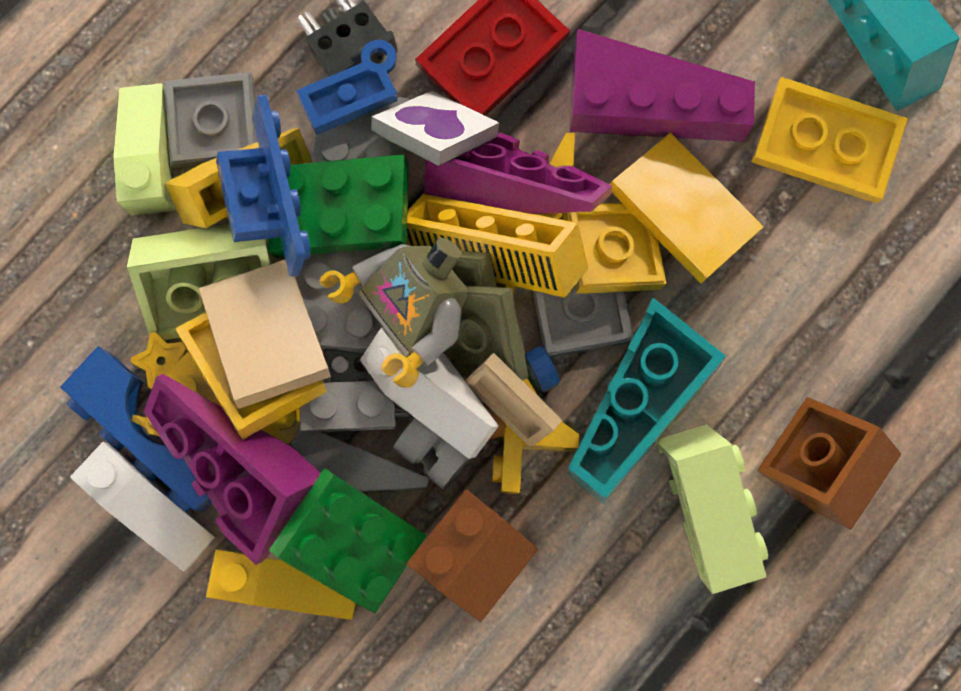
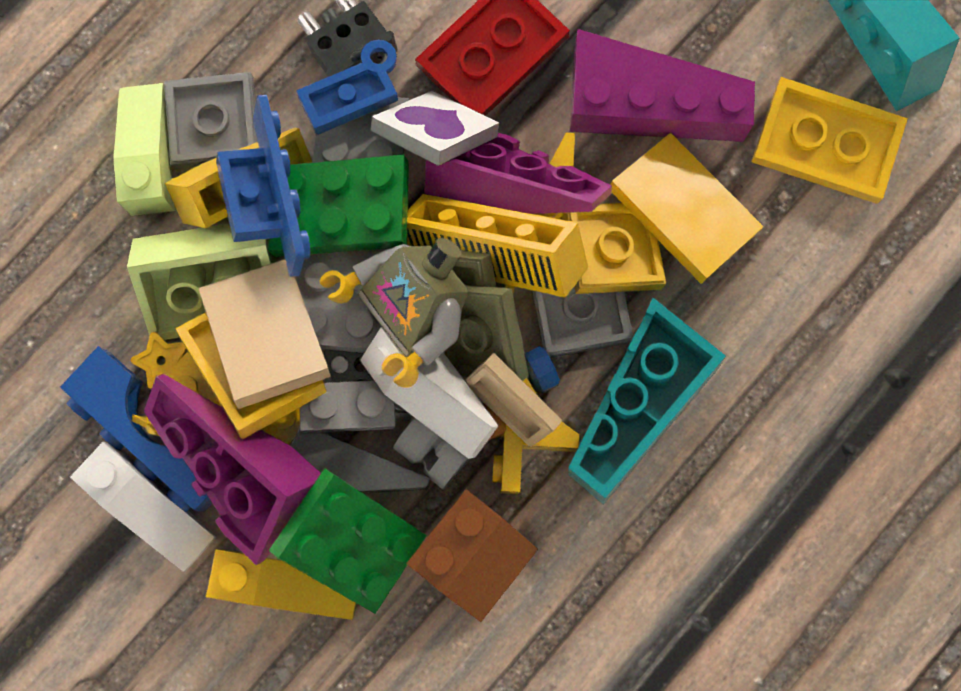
(715, 507): yellowish green wedge -> none
(830, 461): dark orange slope -> none

